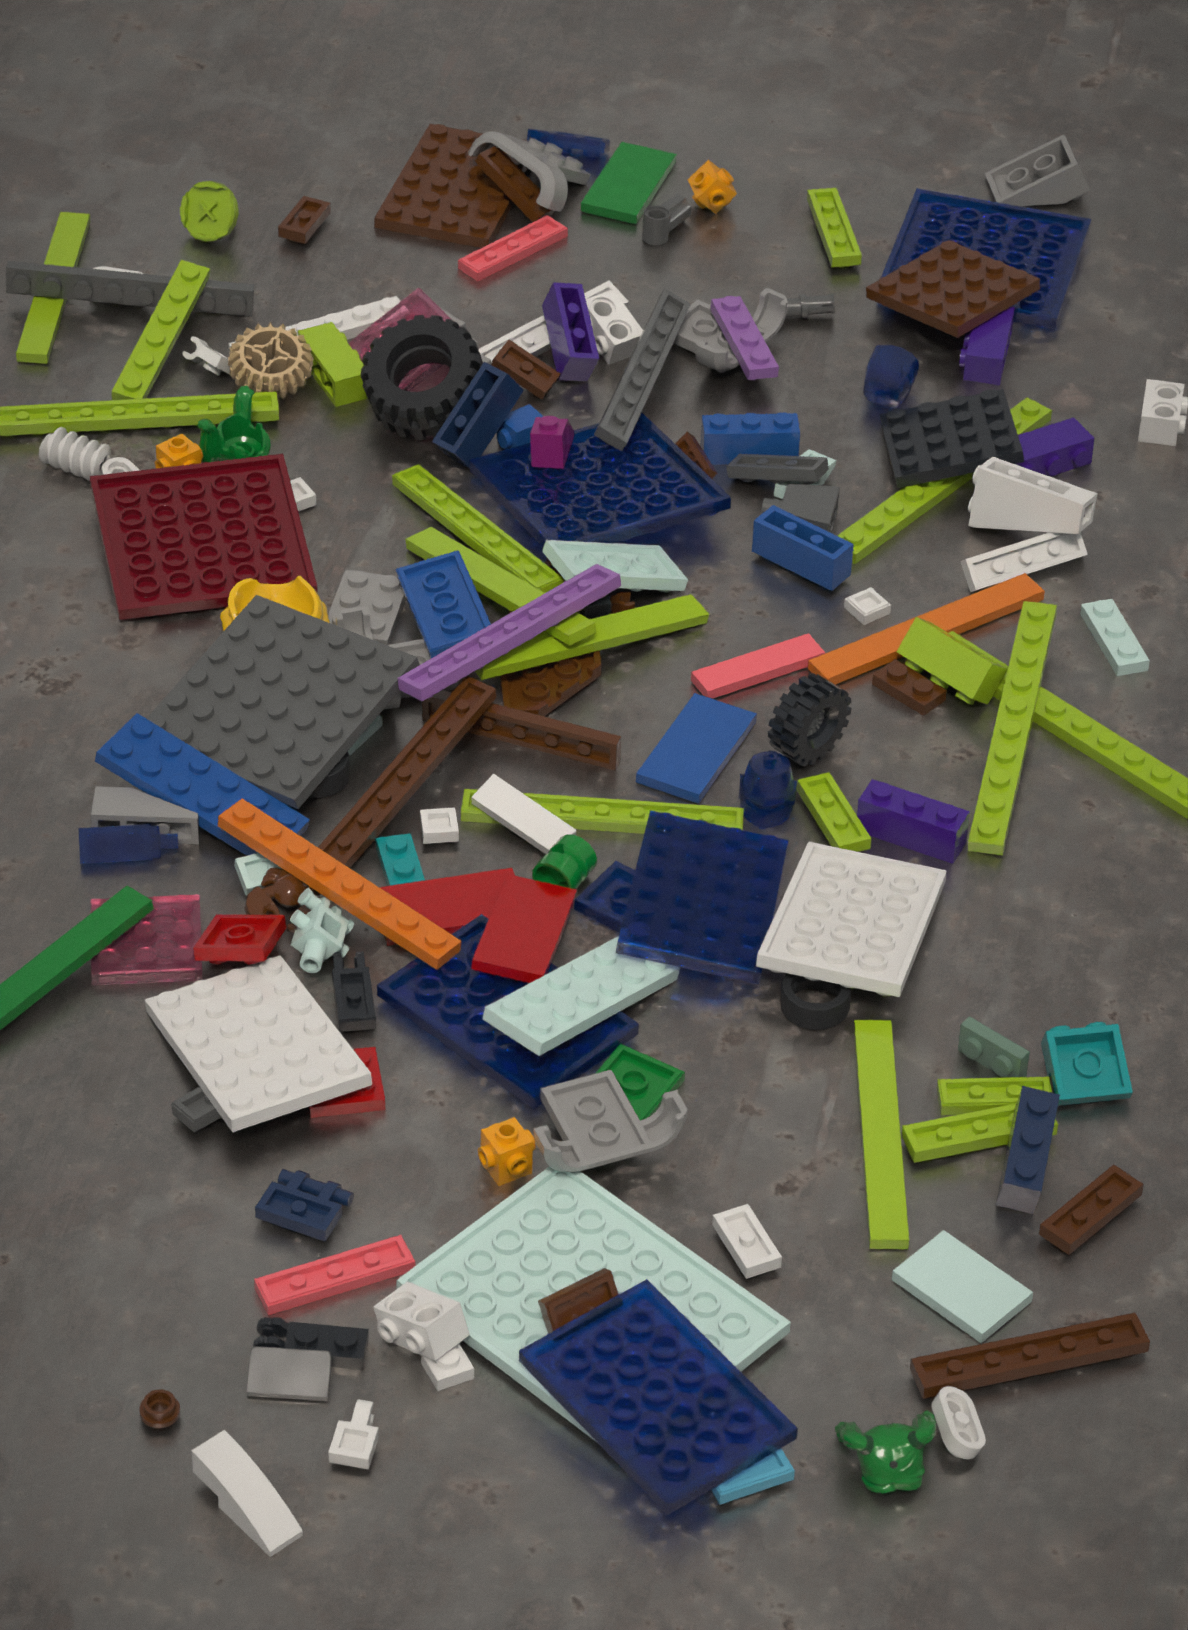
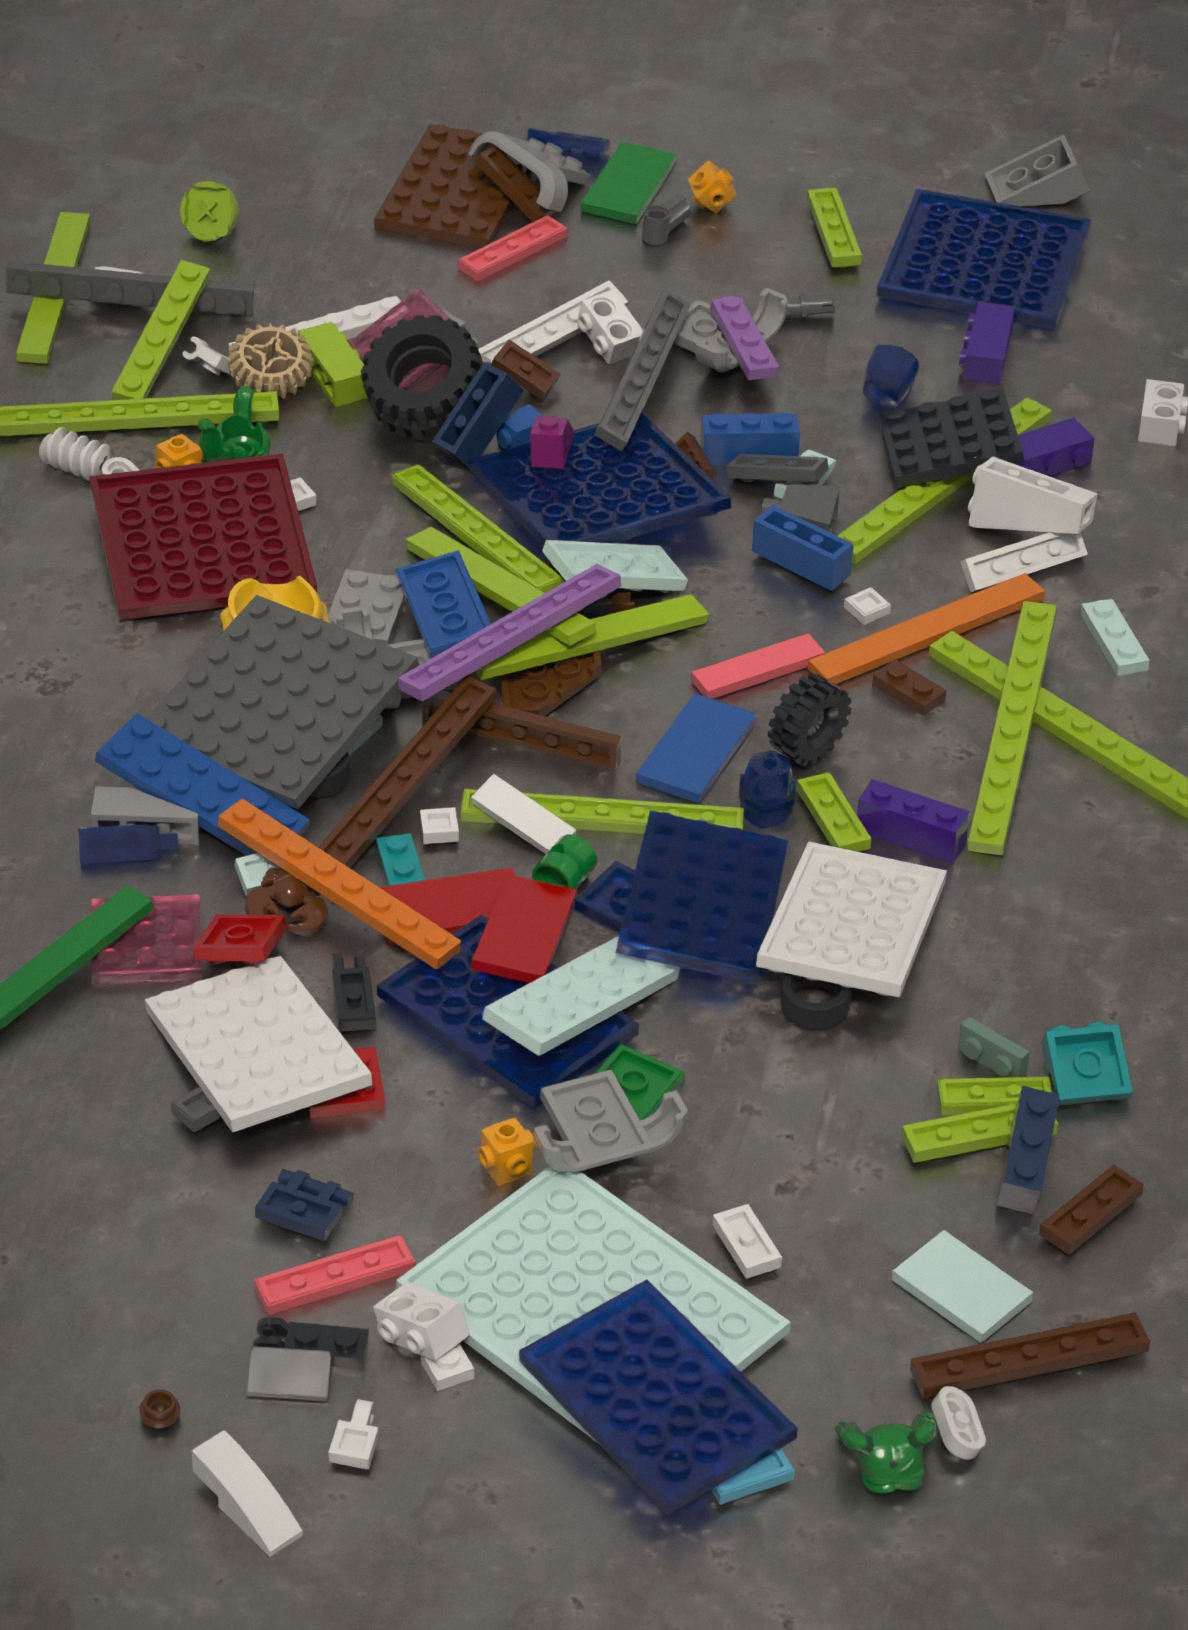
(304, 219): reddish brown plate -> none
(319, 931): light aqua piece -> none
(570, 331): dark purple brick -> none
(577, 1299): reddish brown plate -> none
(880, 1135): lime tile -> none
(951, 662): lime brick -> none
(953, 288): reddish brown plate -> none

